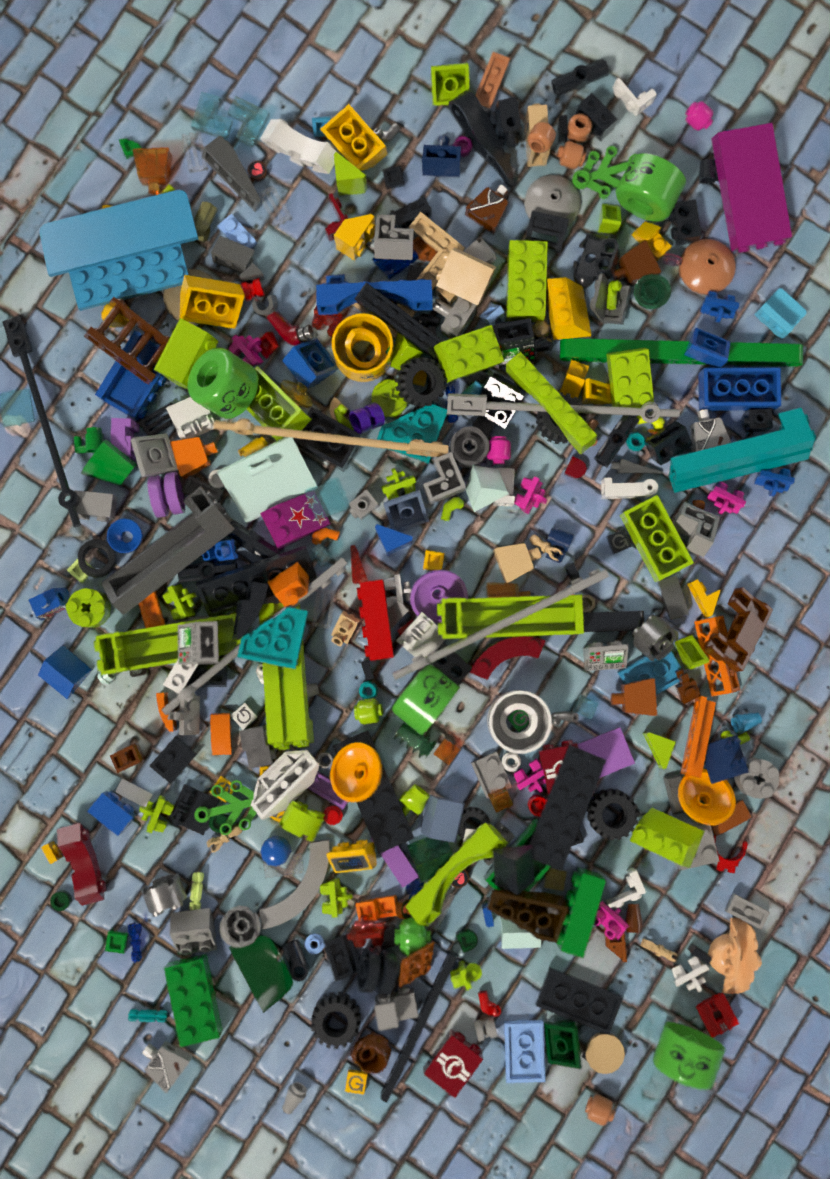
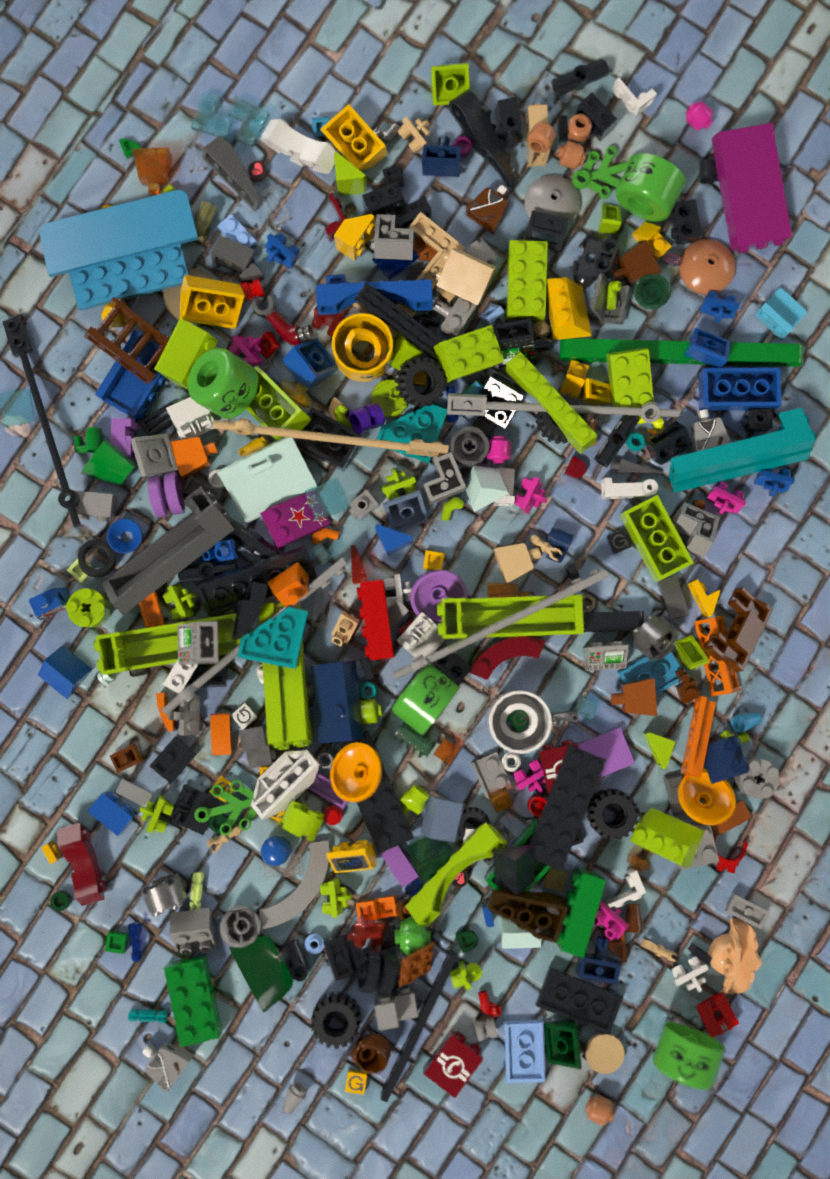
(279, 252): none -> blue hips
(337, 702): none -> dark blue brick
(383, 200): none -> black brick
(409, 128): none -> tan hips
(492, 79): nougat plate -> none
(598, 965): none -> dark blue brick
(638, 863): none -> clear orange plate

